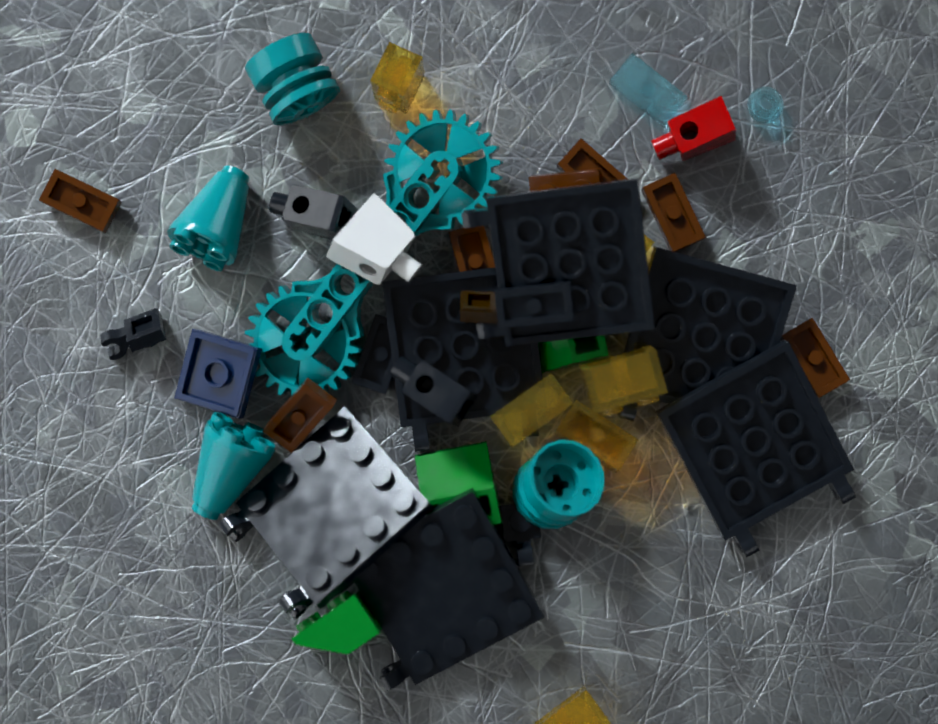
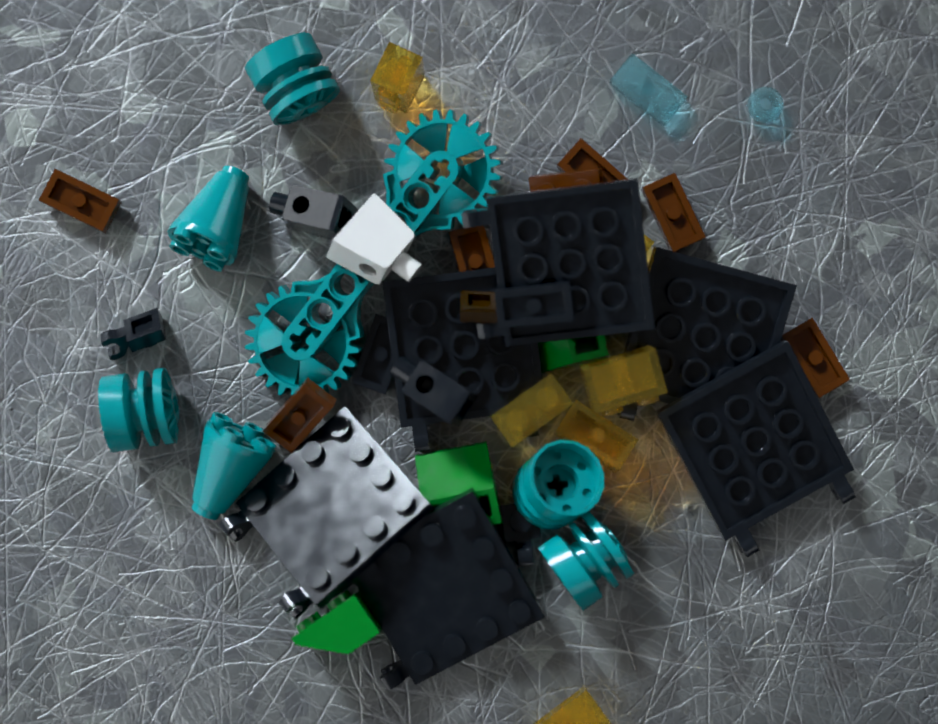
(132, 410): none -> teal wheel
(218, 373): dark blue plate -> none
(586, 560): none -> teal wheel
(708, 120): red torso -> none

